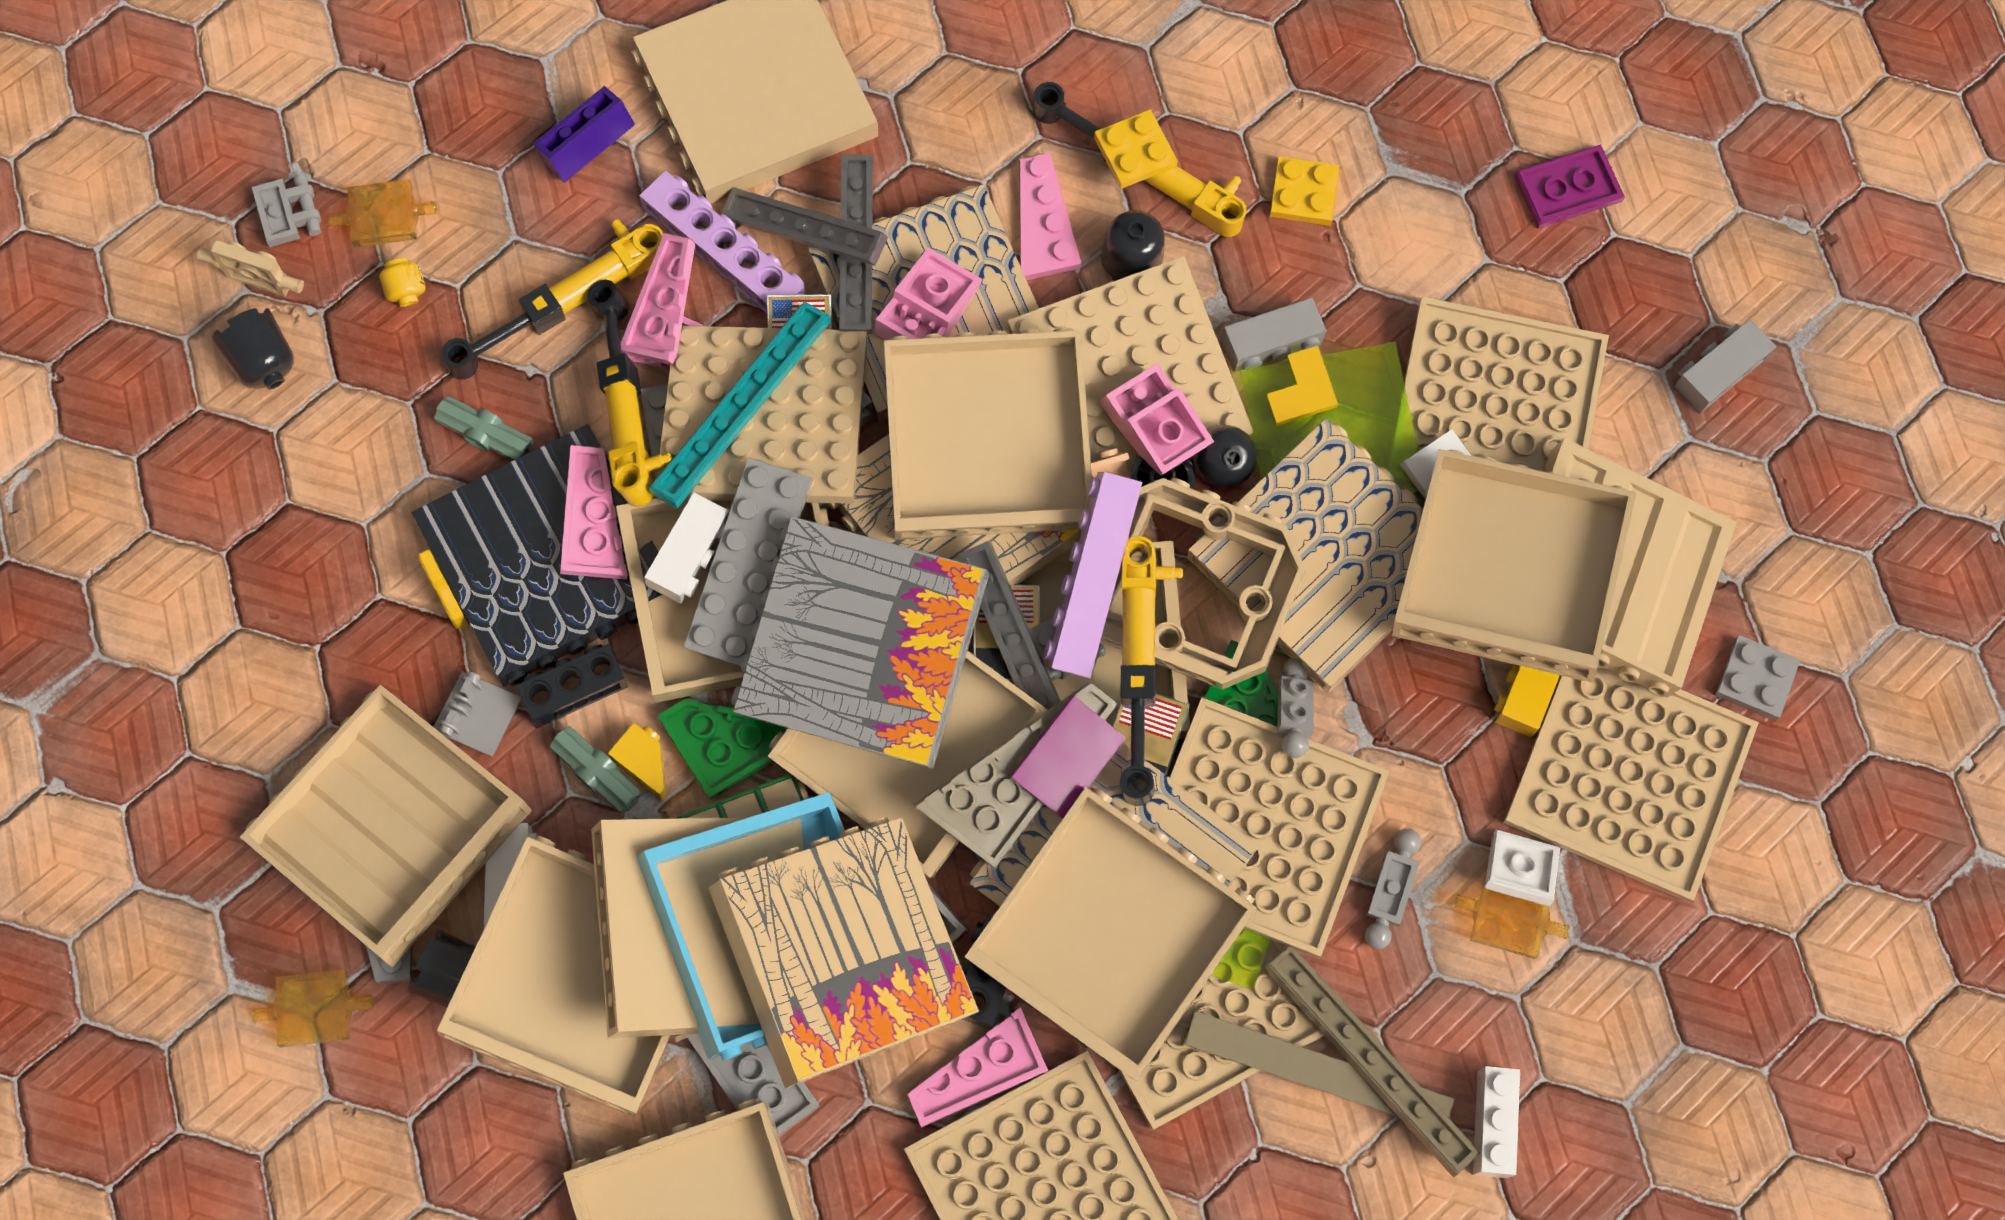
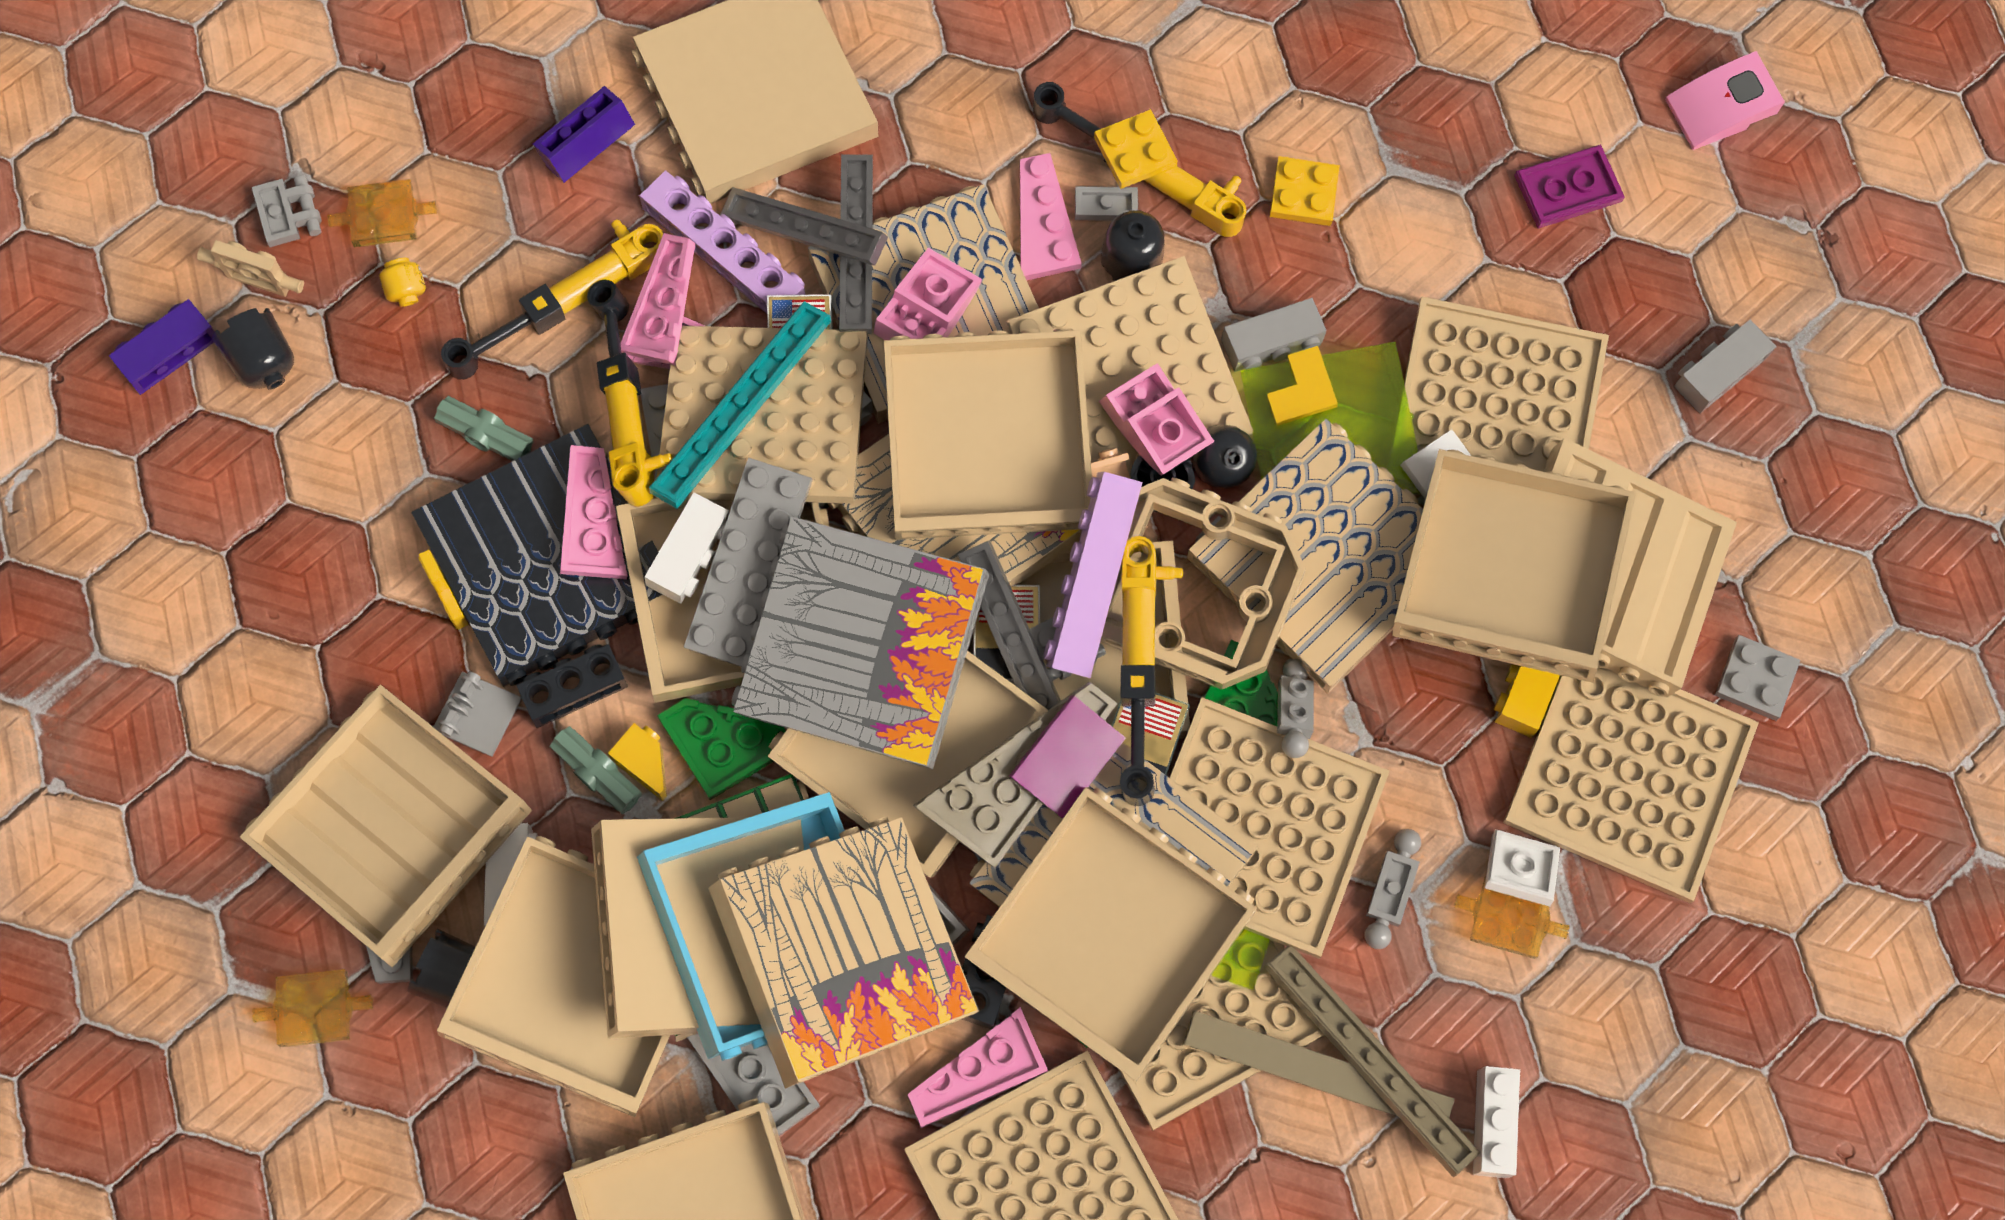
(163, 346): none -> dark purple brick
(1104, 202): none -> light grey plate
(1725, 101): none -> bright pink slope

